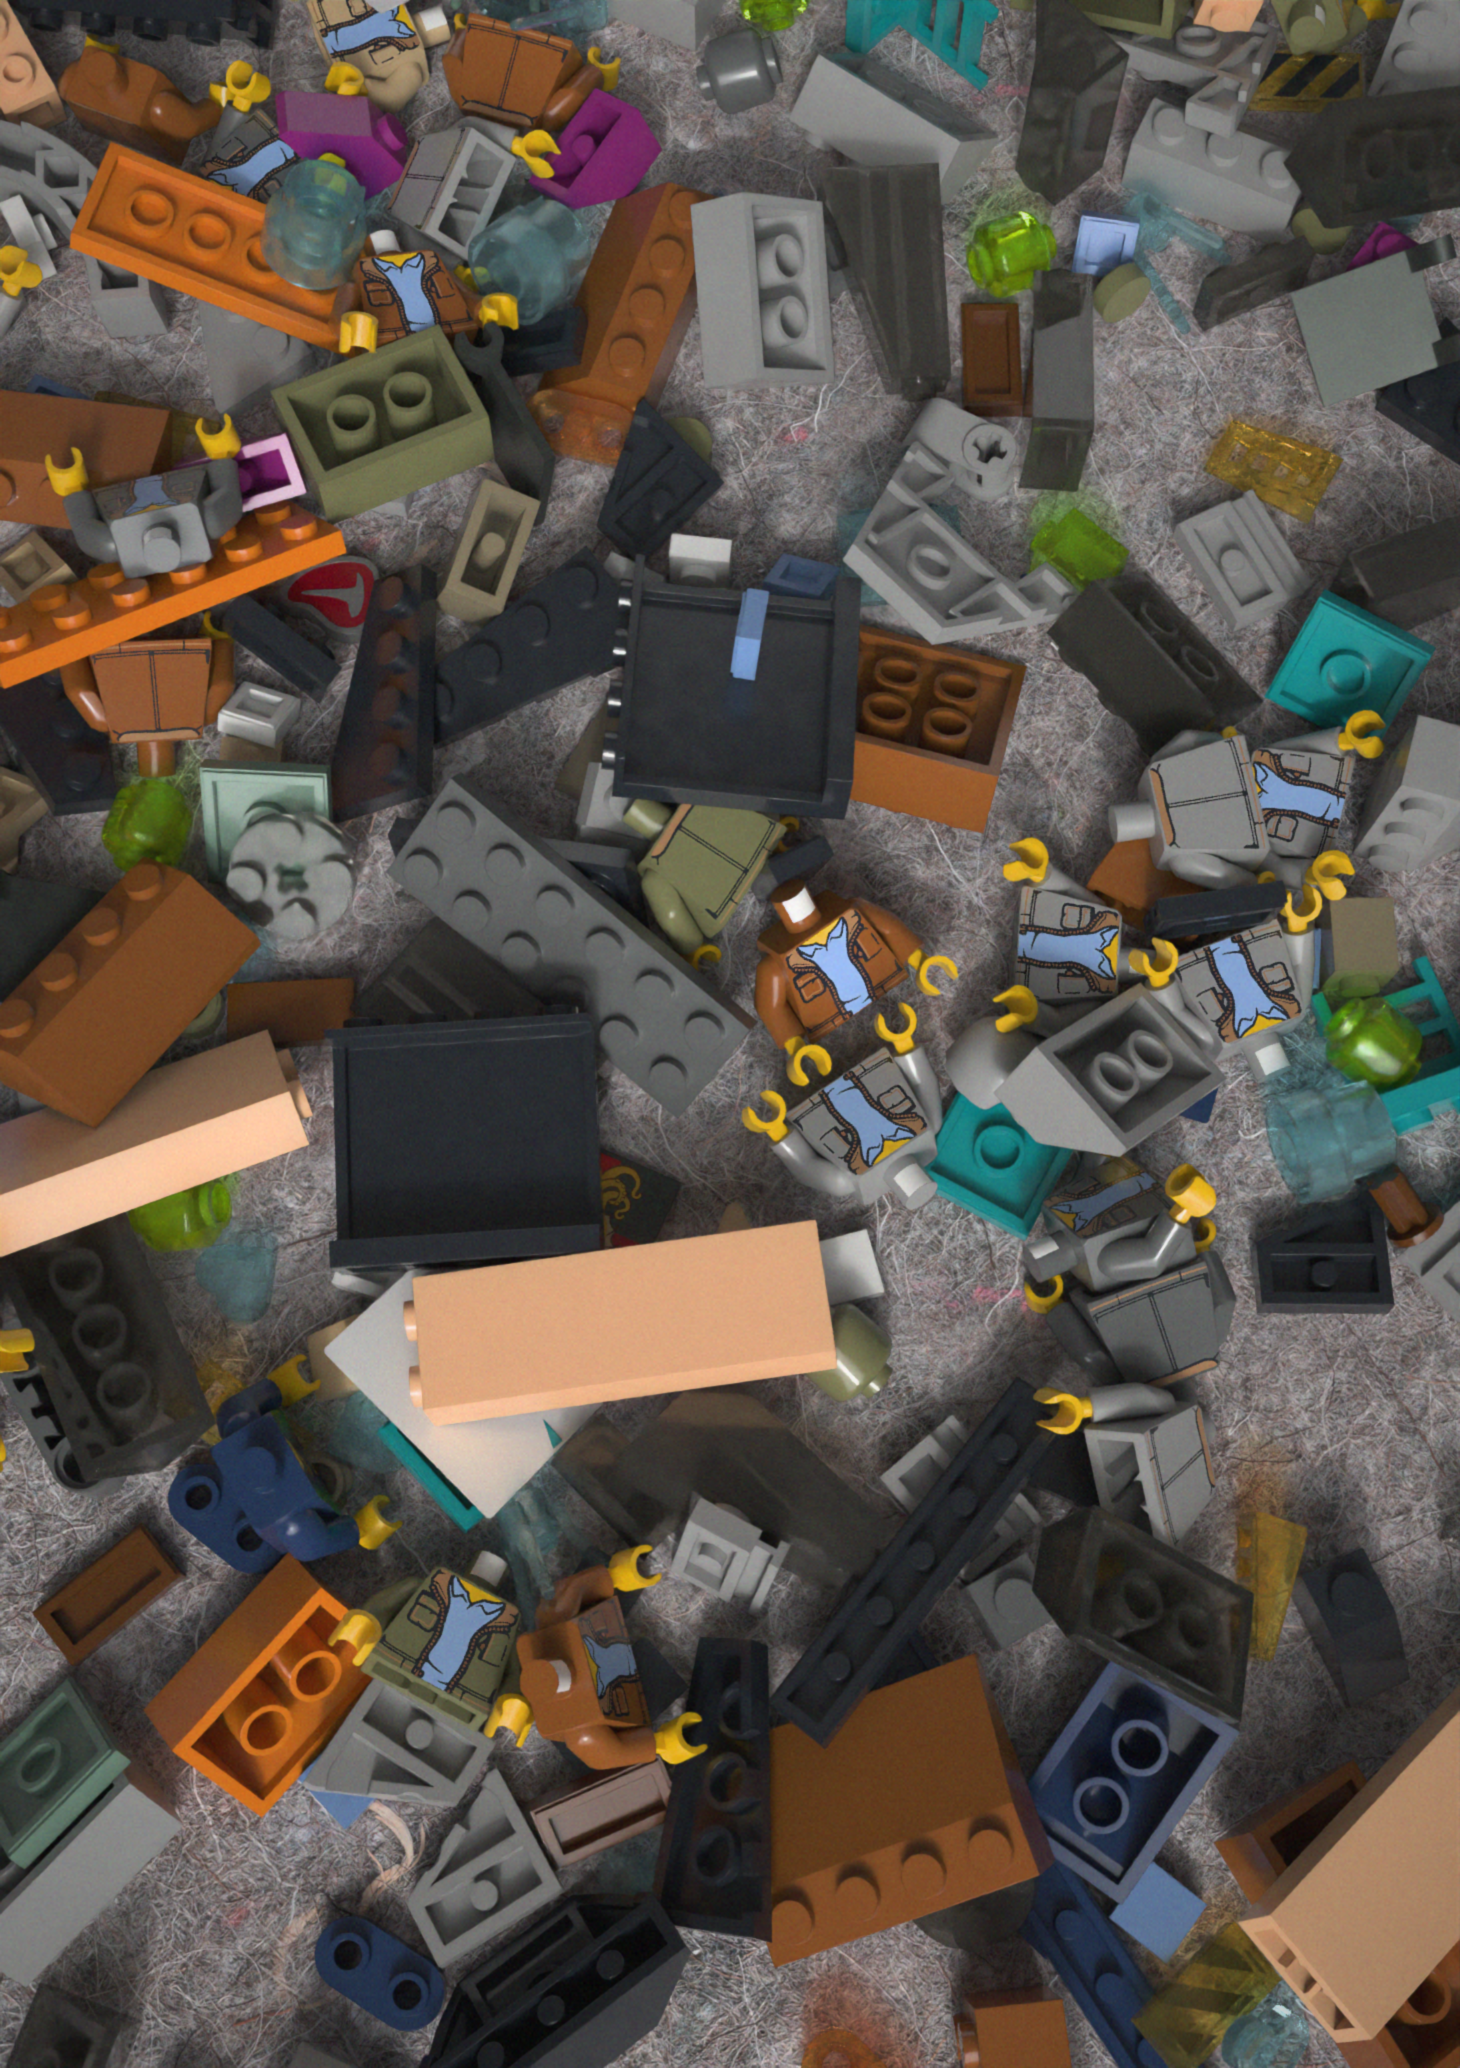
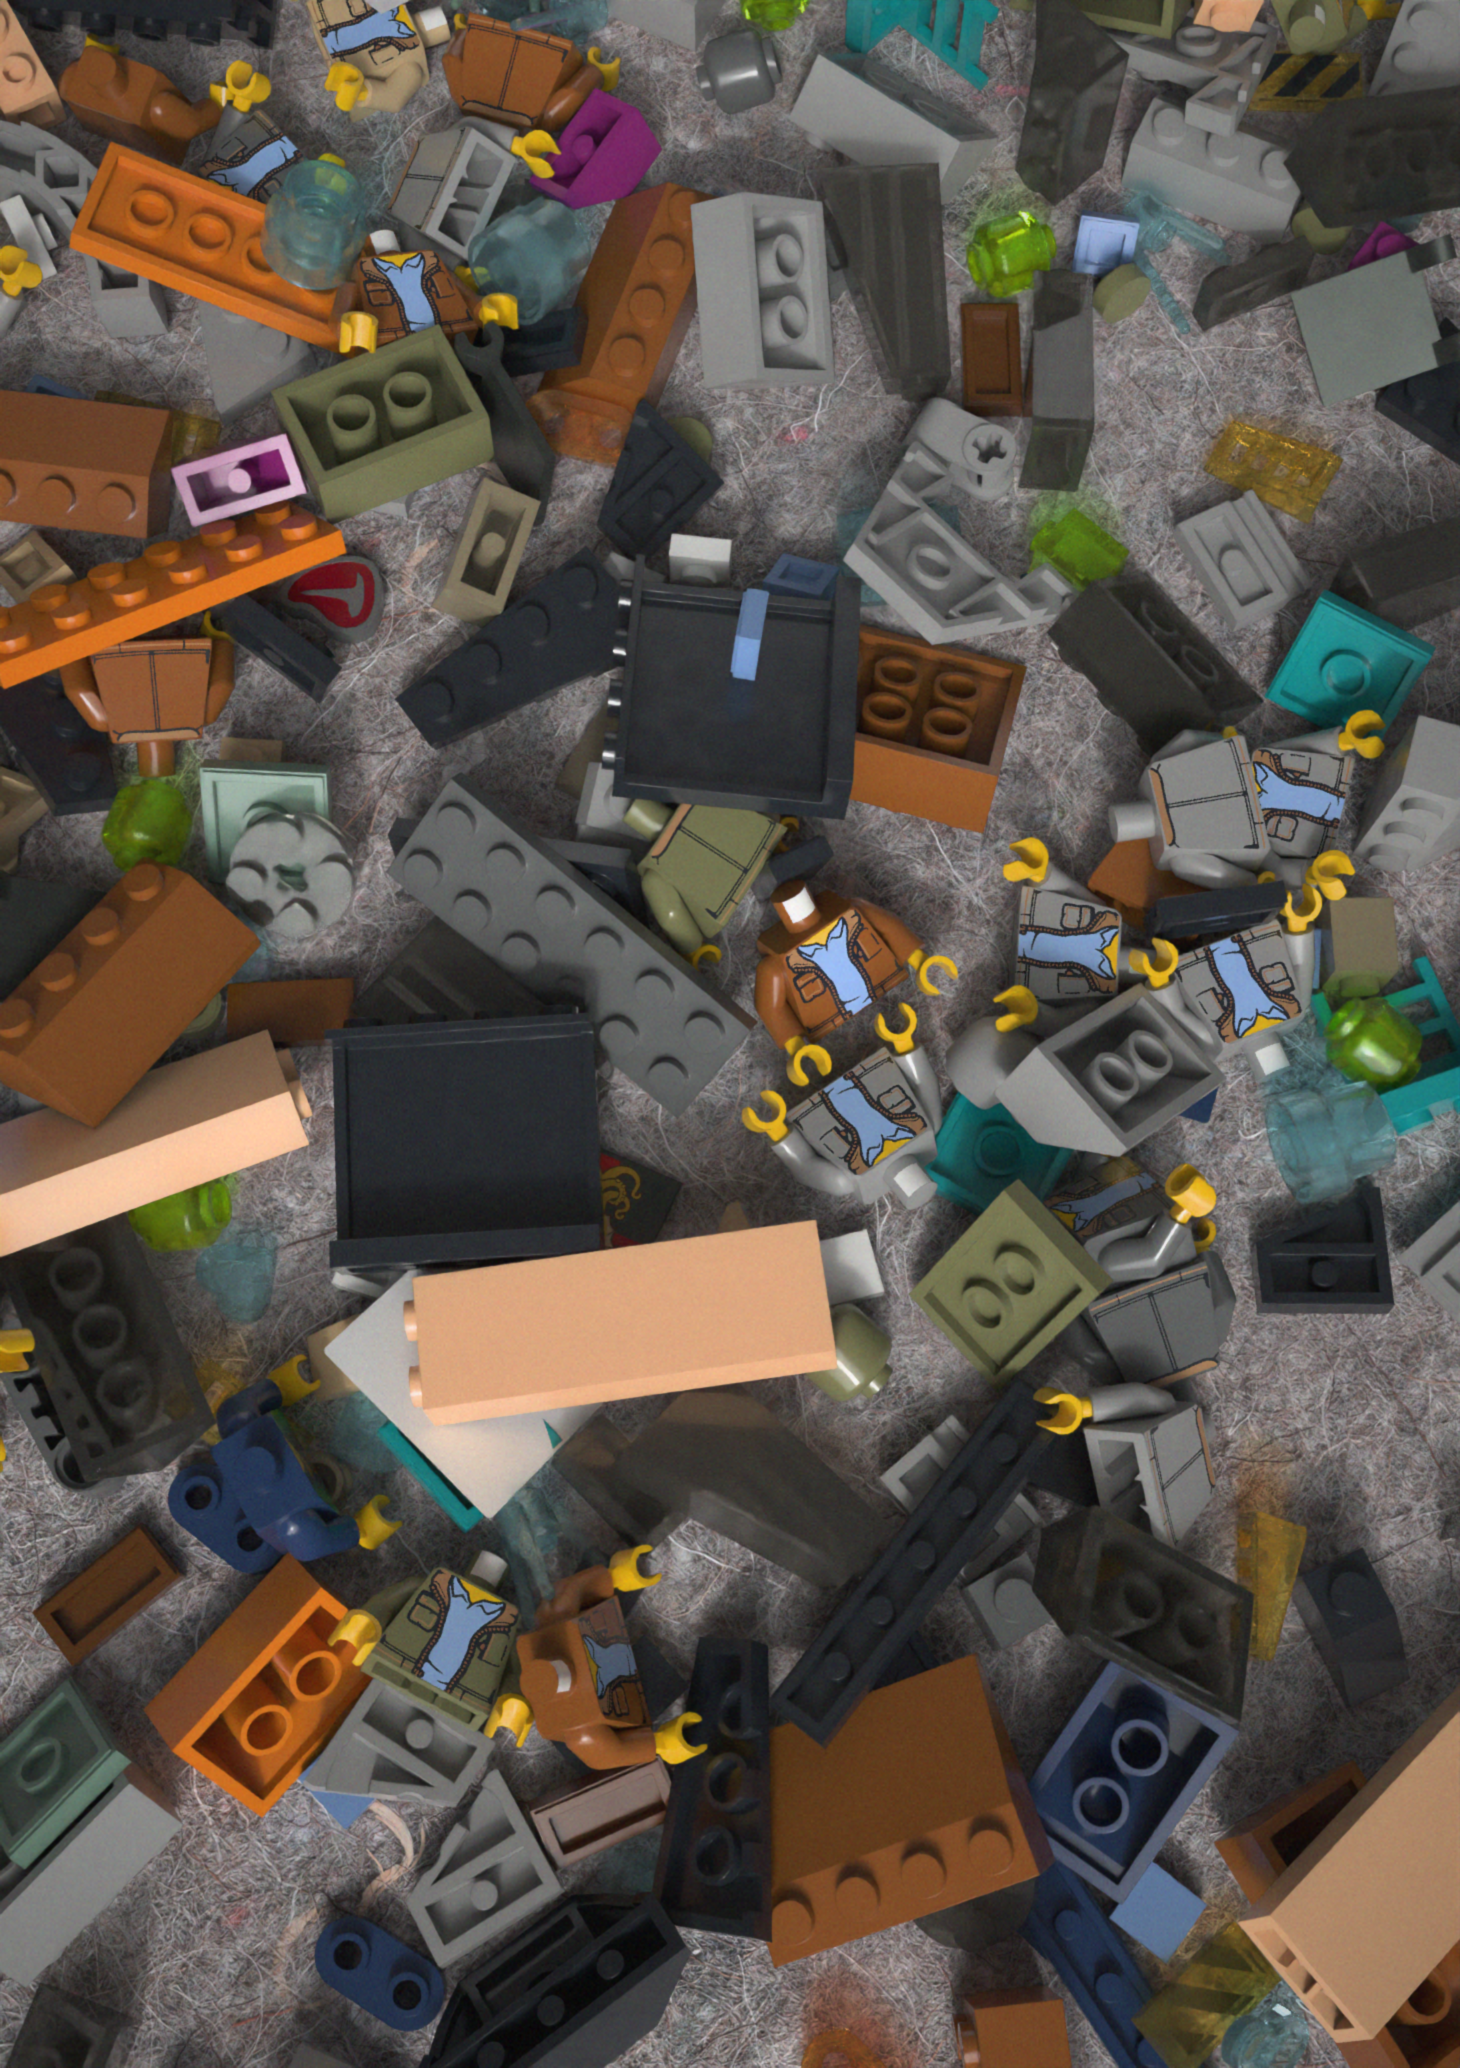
(159, 518): dark grey torso -> none
(259, 714): white tile -> none
(347, 128): magenta slope -> none
(389, 710): black wing -> none
(725, 1555): light grey plate -> none
(1009, 1285): none -> olive plate
(1408, 1216): reddish brown piece -> none

